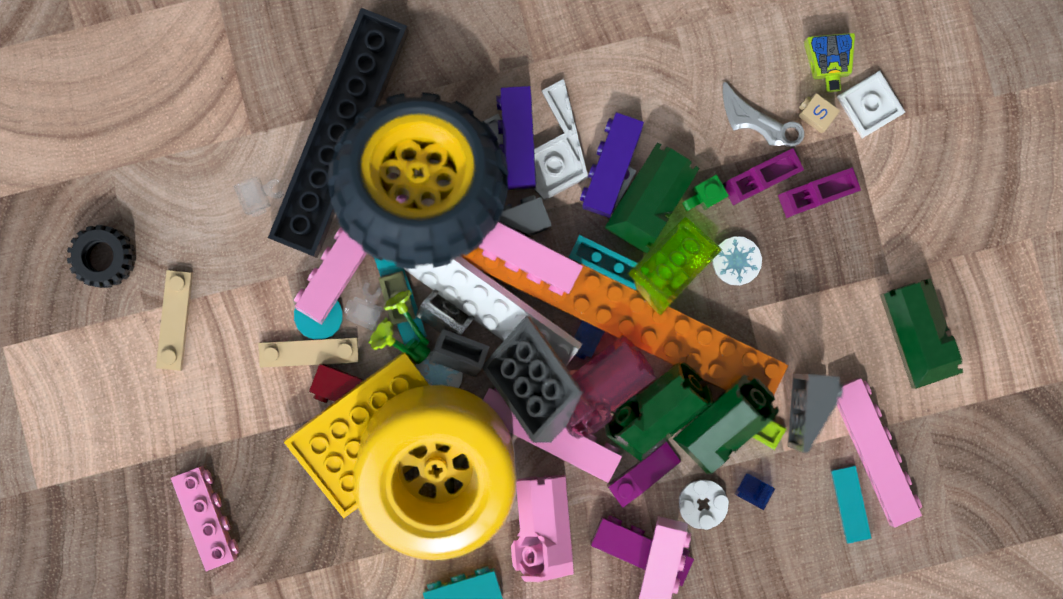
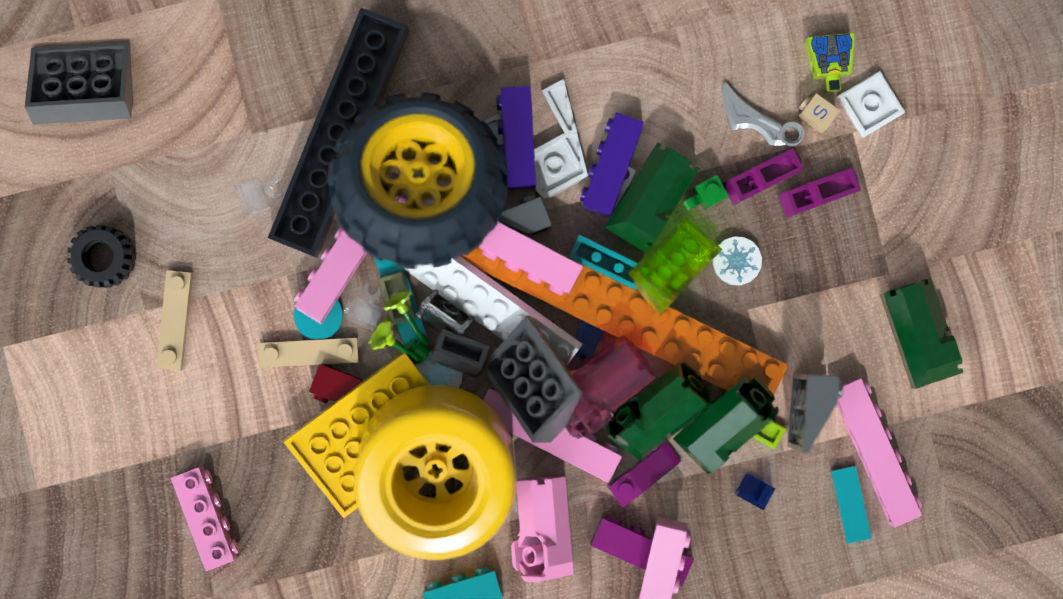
(79, 83): none -> dark grey slope
(689, 507): white plate -> none

